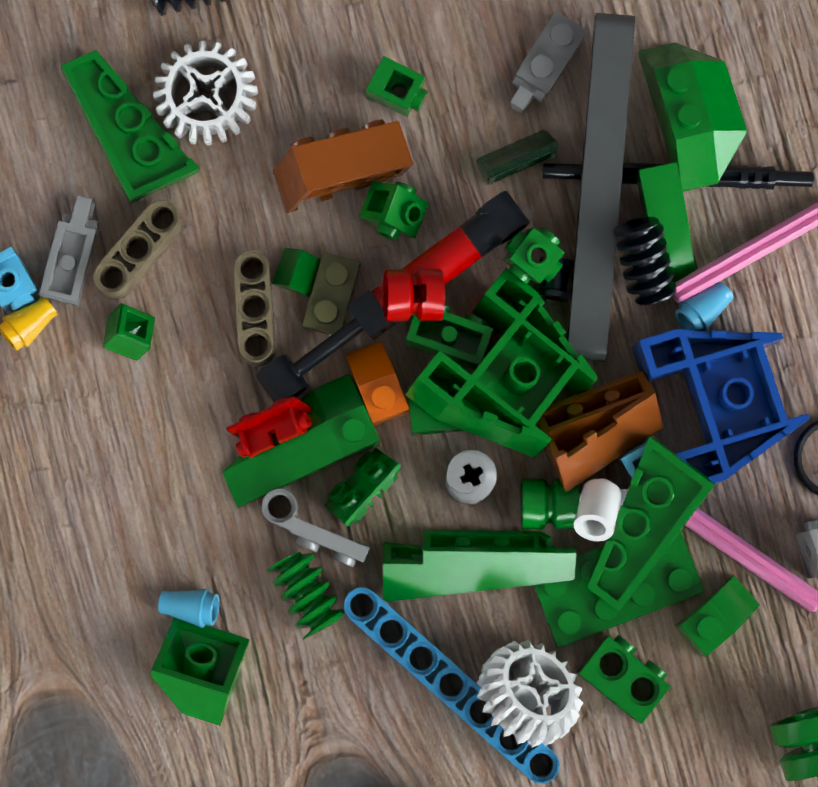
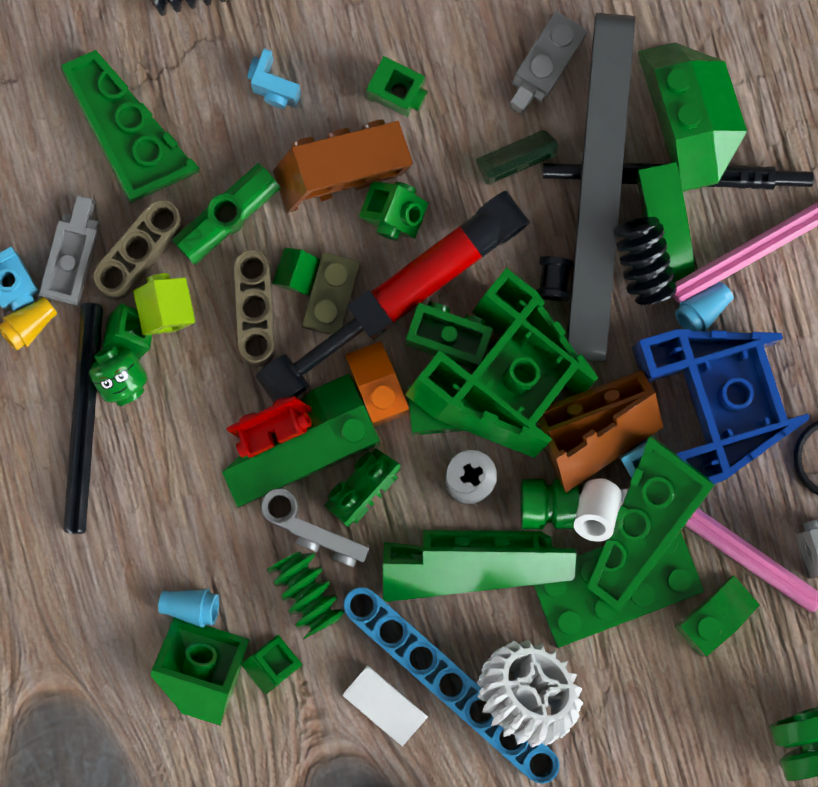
(82, 420): none -> black axle
(118, 375): none -> green head
(164, 304): none -> lime brick
(195, 103): white gear -> none
(245, 196): none -> green piece
(271, 664): none -> green slope
(275, 90): none -> medium azure bracket
(385, 705): none -> white slope
(399, 295): red wheel -> none
(520, 260): green brick -> none
(618, 686): green brick -> none

